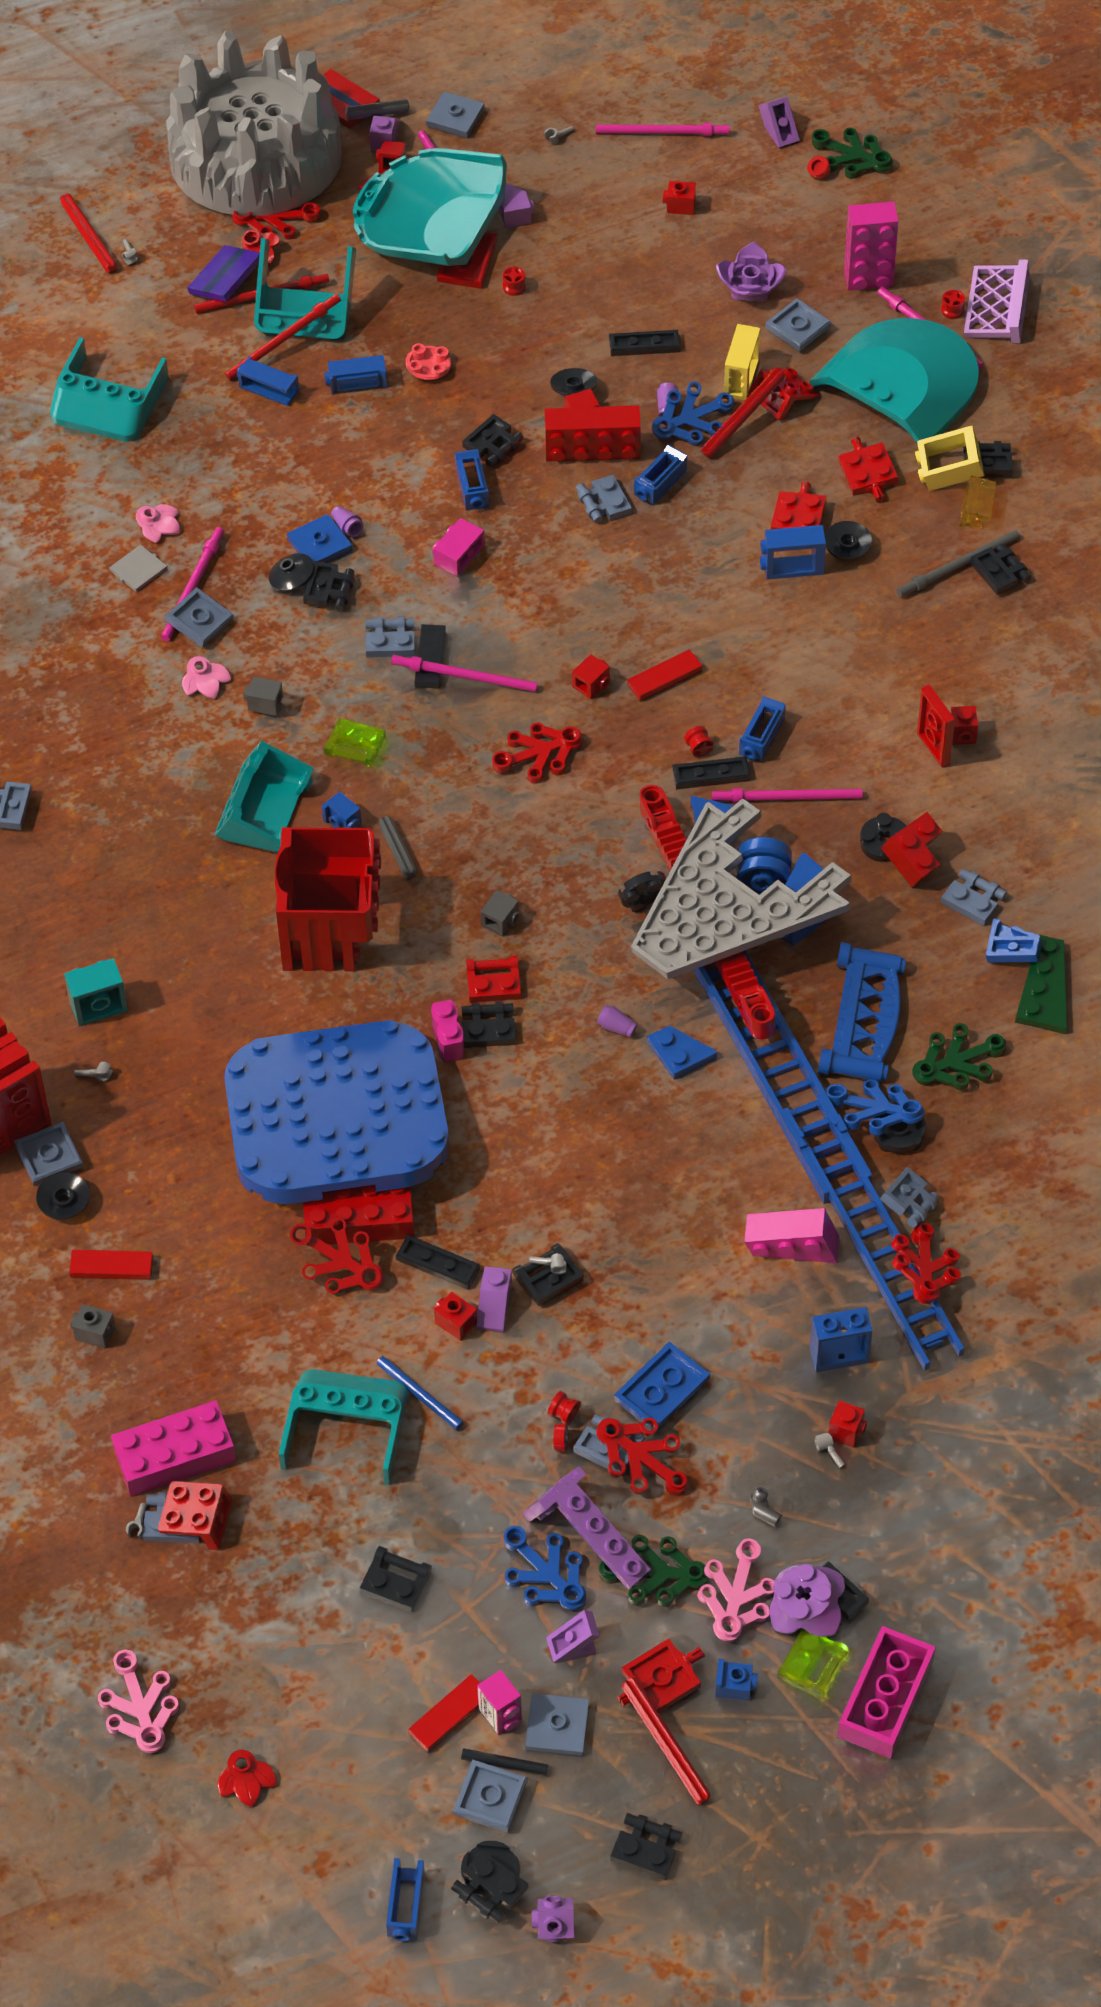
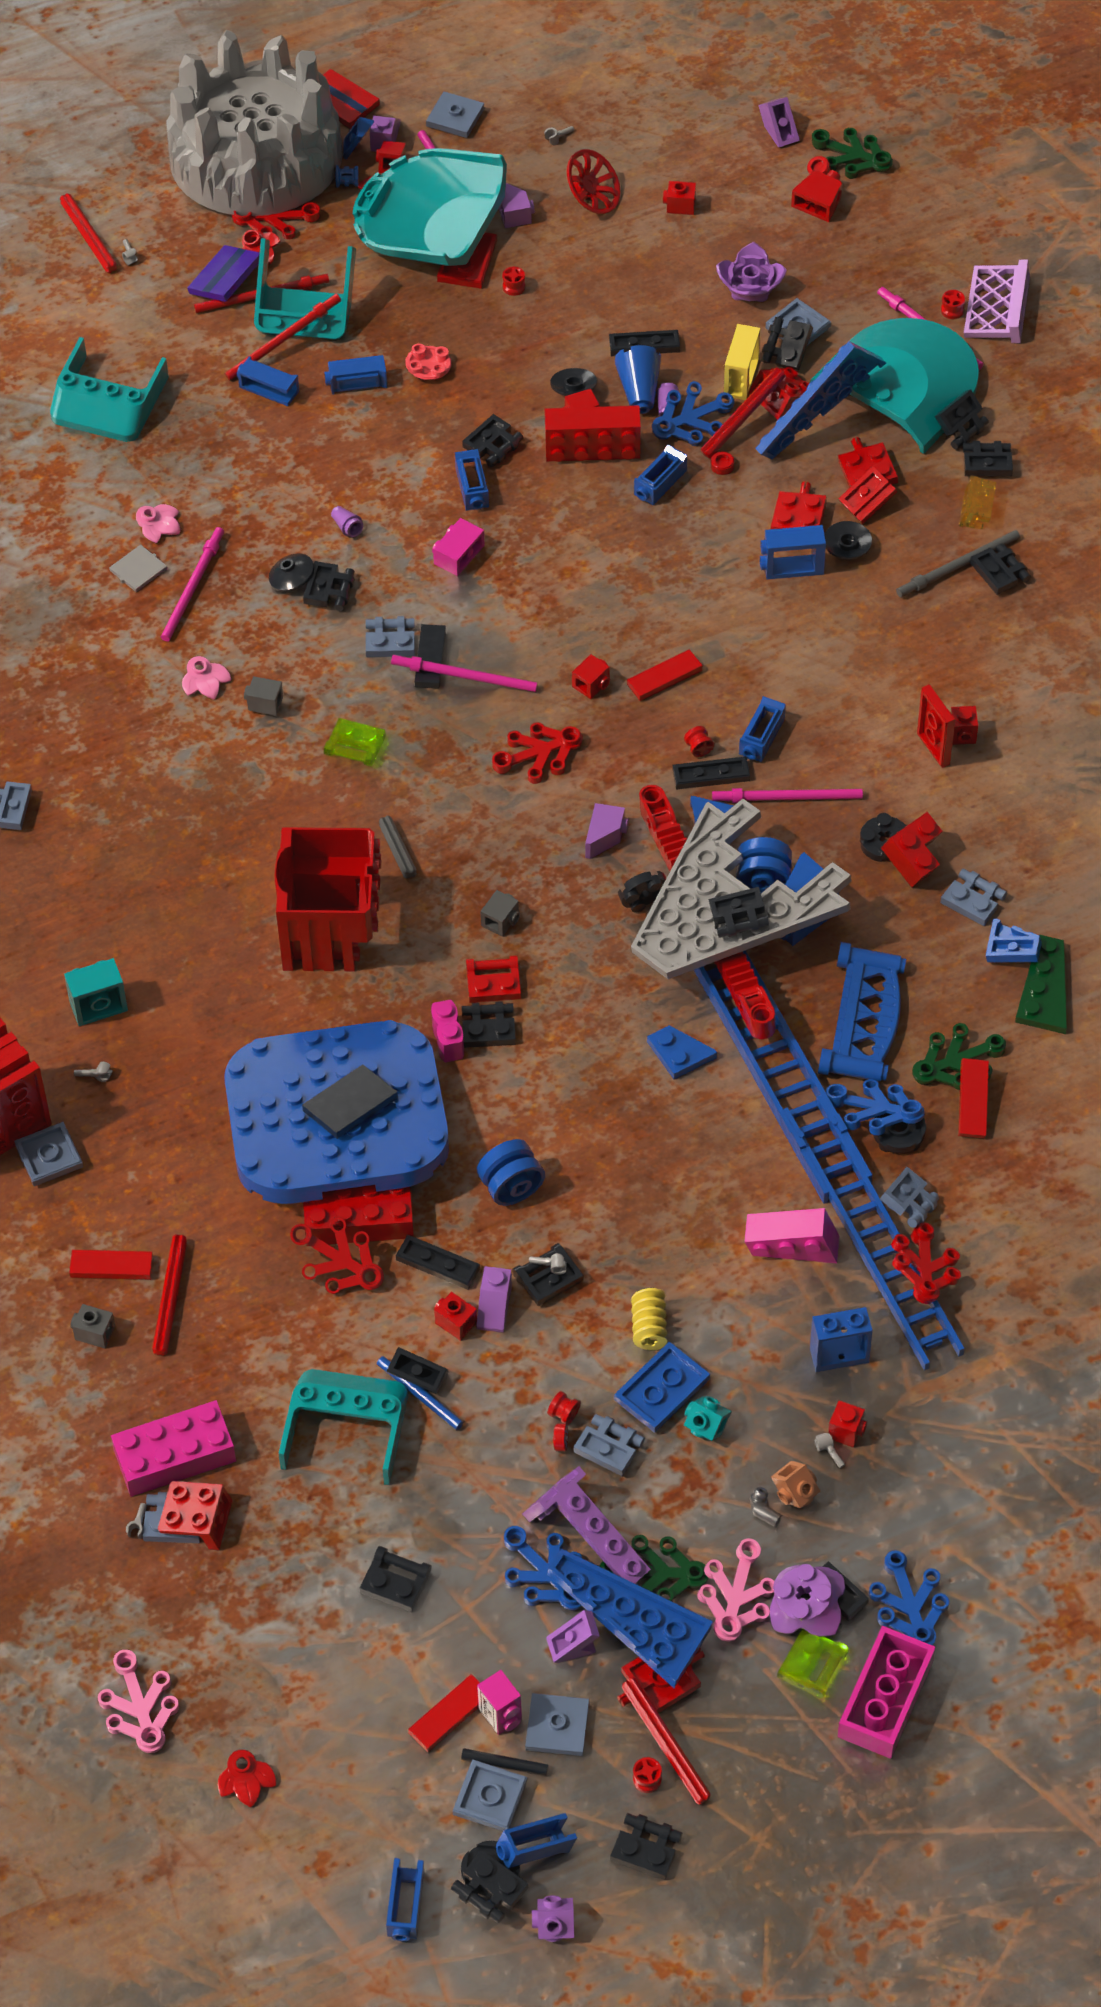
(61, 1187): black dish -> none
(169, 1295): none -> red axle
(199, 617): sand blue plate -> none
(263, 798): teal windscreen -> none
(320, 540): blue plate -> none
(341, 812): blue brick -> none
(346, 176): none -> blue bush
(349, 1101): none -> black tile
(355, 135): none -> blue slope
(377, 109): dark grey axle -> none
(417, 1370): none -> black slope
(510, 1172): none -> blue wheel
(530, 1832): none -> blue window
(587, 185): none -> red wheel
(605, 829): none -> medium lavender slope
(611, 499): sand blue plate -> none
(616, 1021): medium lavender cone -> none
(639, 375): none -> blue cone
(639, 1453): red plant -> none
(647, 1767): none -> red wheel
(648, 1624): none -> blue wing
(649, 1319): none -> light yellow piece
(706, 129): dark pink bar -> none
(706, 1417): none -> teal brick
(722, 463): none -> red tile
(735, 1688): blue brick -> none
(738, 906): none -> black plate
(793, 345): none -> black plate
(796, 1484): none -> nougat brick
(818, 194): none -> red torso
(821, 396): none -> blue wing
(867, 495): none -> red plate
(870, 245): dark pink brick -> none
(909, 1604): none -> blue plant
(951, 473): light yellow window -> none
(959, 412): none -> black plate
(973, 1098): none -> red tile

